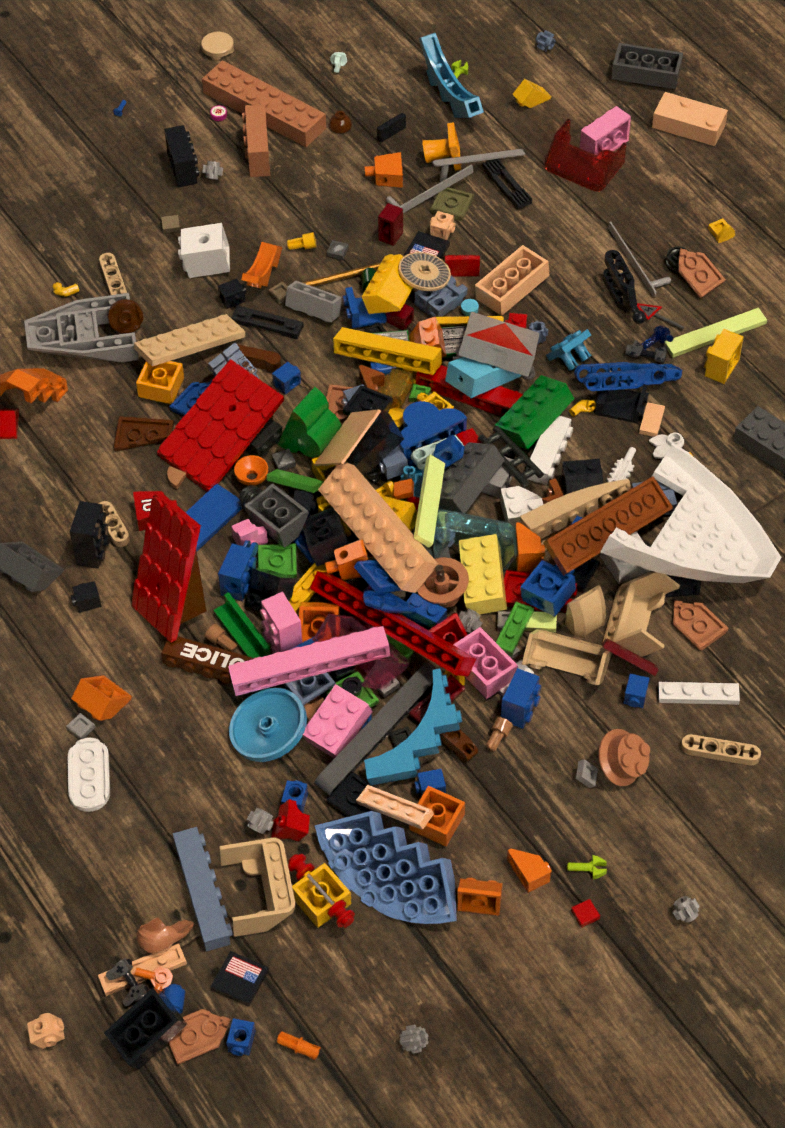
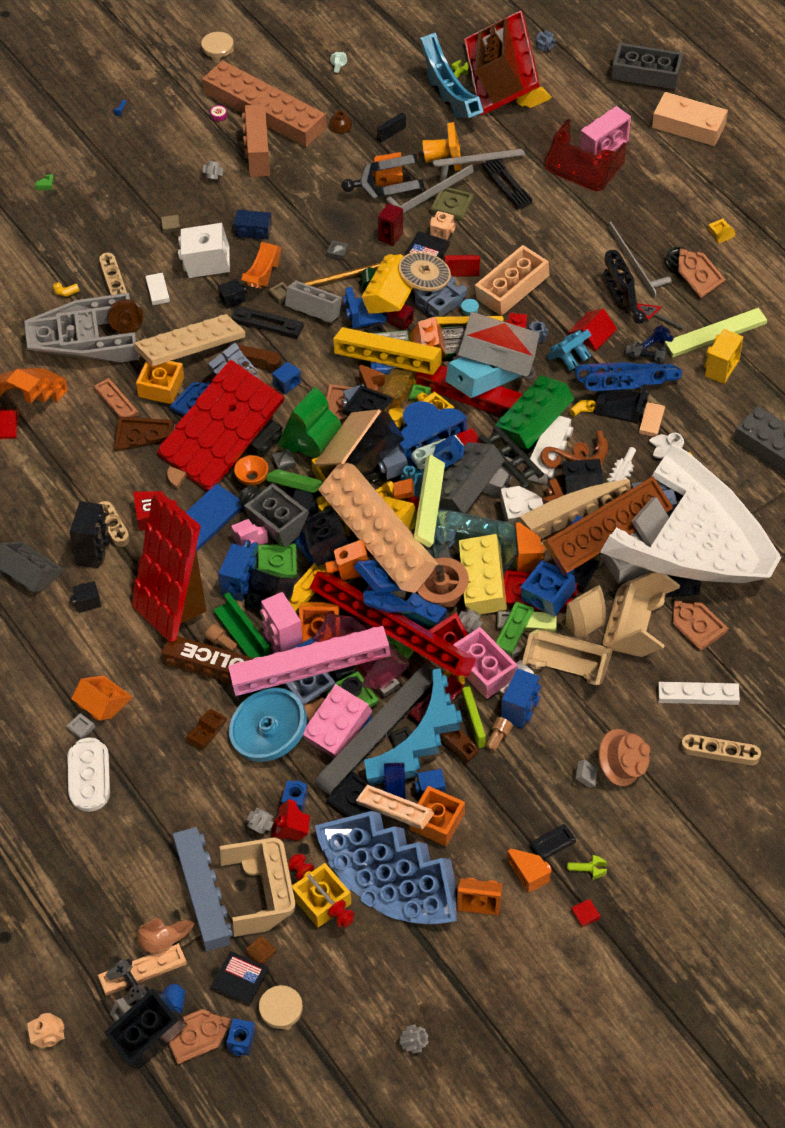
(45, 183): none -> bright green tile
(115, 399): none -> nougat tile
(119, 1009): none -> light grey plate
(157, 289): none -> white tile
(159, 978): orange piece -> none
(181, 156): black brick -> none
(207, 729): none -> reddish brown slope
(252, 224): none -> dark blue brick
(261, 950): none -> clear orange tile
(280, 1007): none -> tan tile
(298, 1045): orange axle -> none
(307, 240): yellow piece -> none
(367, 182): none -> piece
(395, 779): none -> clear blue tile
(473, 717): none -> lime tile
(502, 62): none -> piece
(553, 842): none -> black tile
(577, 449): none -> dark orange plant
(599, 326): none -> red slope
(630, 656): dark red tile -> none
(636, 690): blue brick -> none
(650, 521): none -> light grey tile
(686, 909): light grey gear -> none

